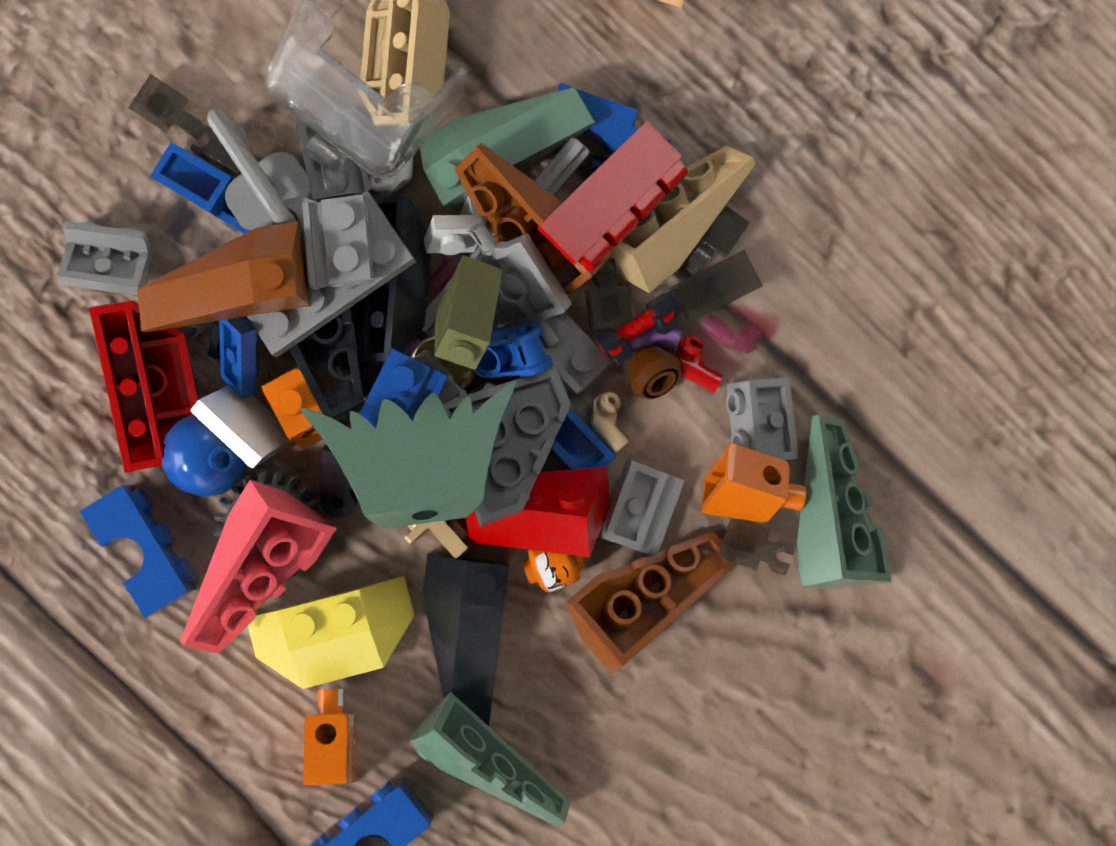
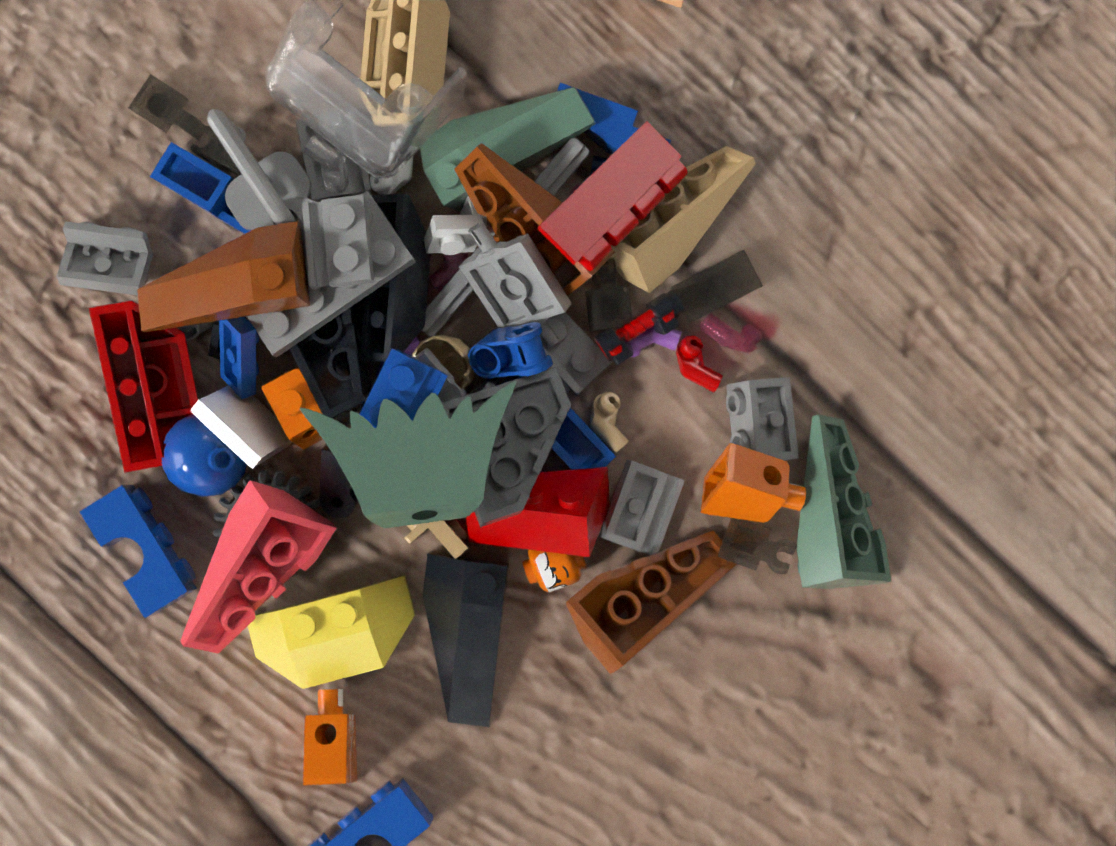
(467, 313): olive slope -> none
(475, 754): sand green wedge -> none
(653, 372): reddish brown cone -> none
(718, 238): clear smoke plate -> none

